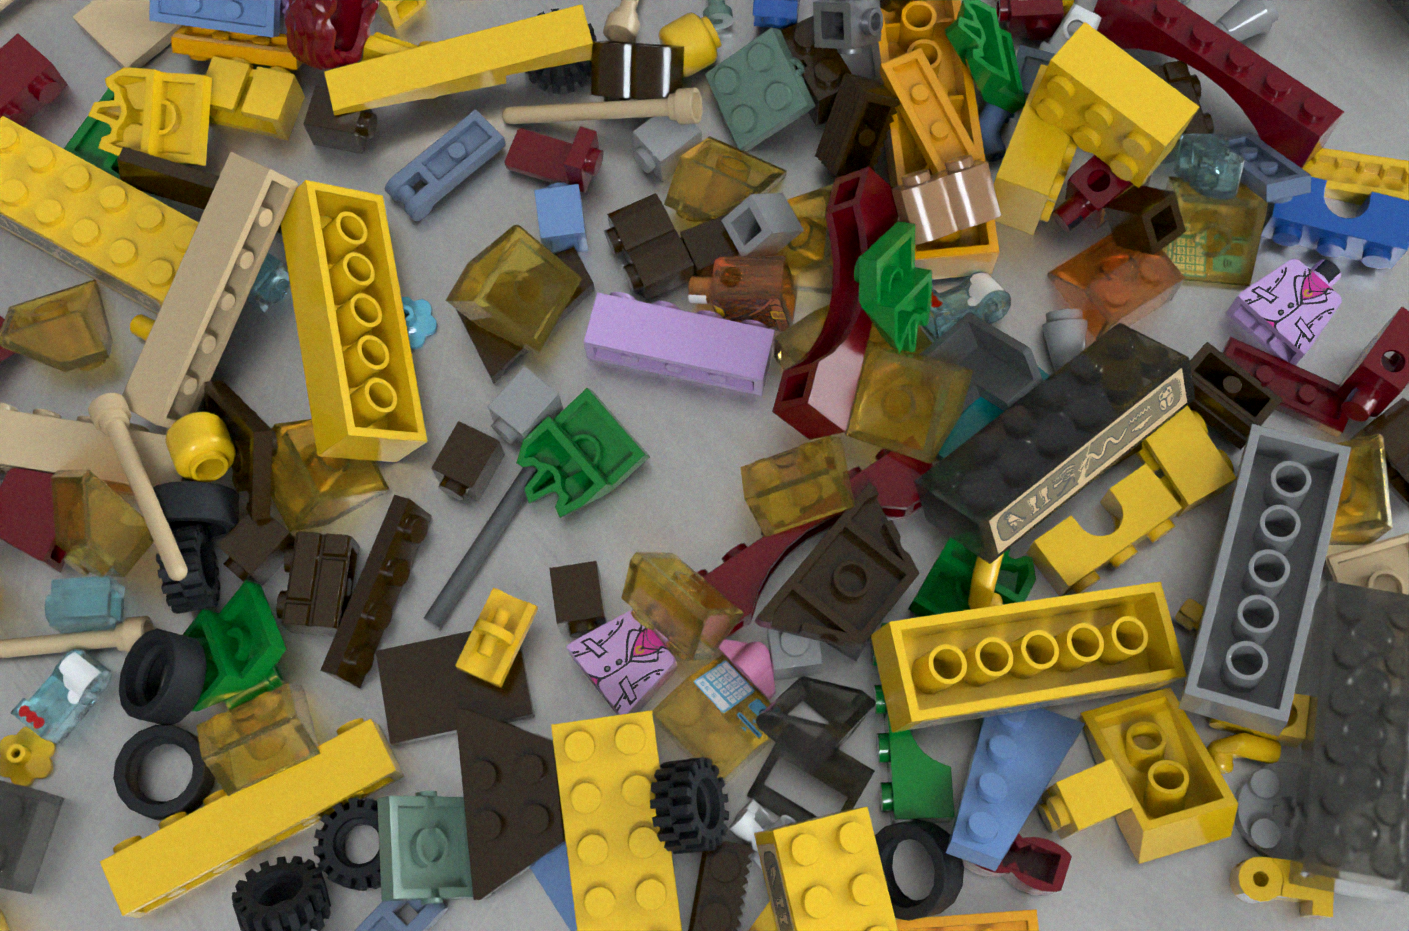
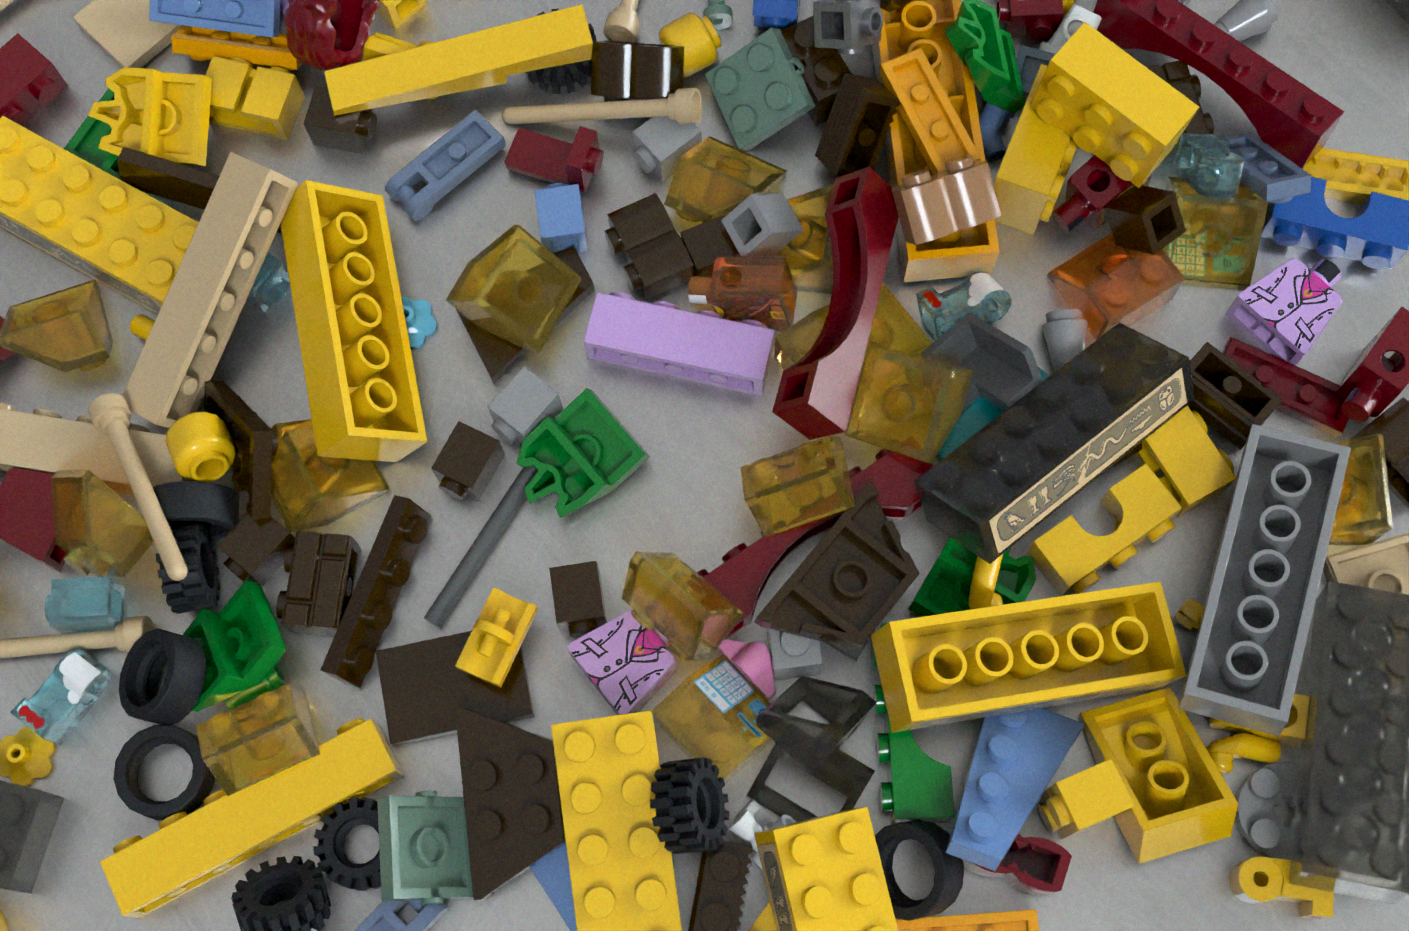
(893, 289): green plate -> none

